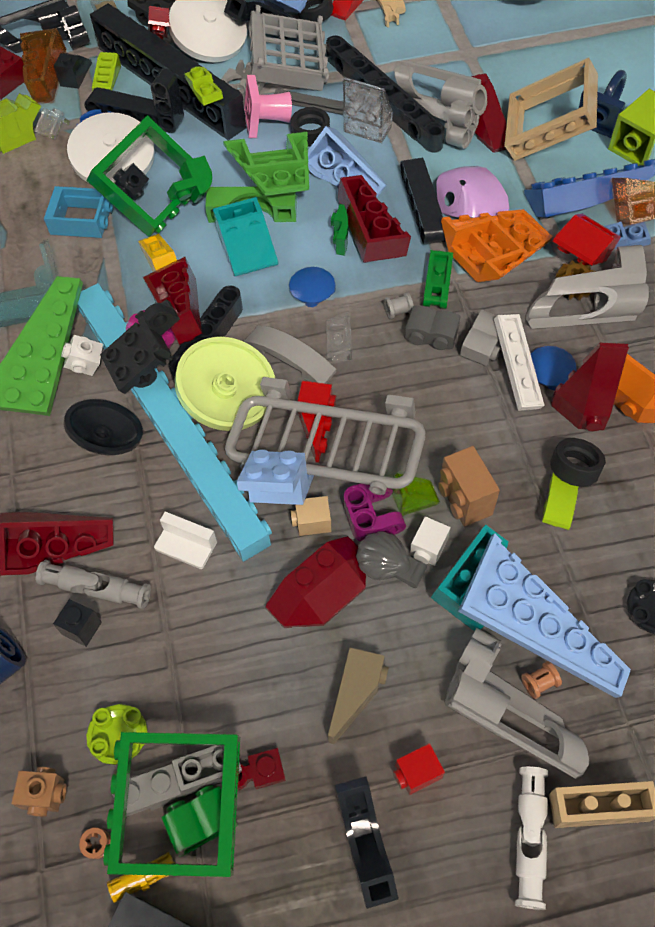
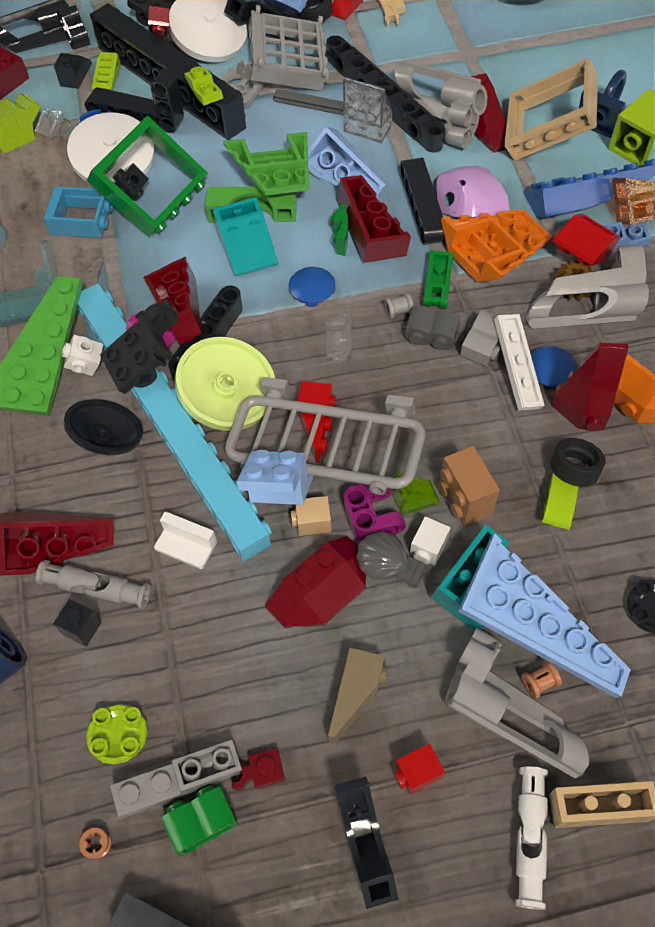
(39, 56): clear orange wedge -> none
(39, 791): medium nougat brick -> none
(120, 786): green window -> none
(134, 883): yellow pin -> none
(157, 251): yellow slope -> none
(196, 180): green brick -> none
(264, 106): bright pink plant -> none
(293, 352): light grey slope -> none
(310, 115): black tyre -> none

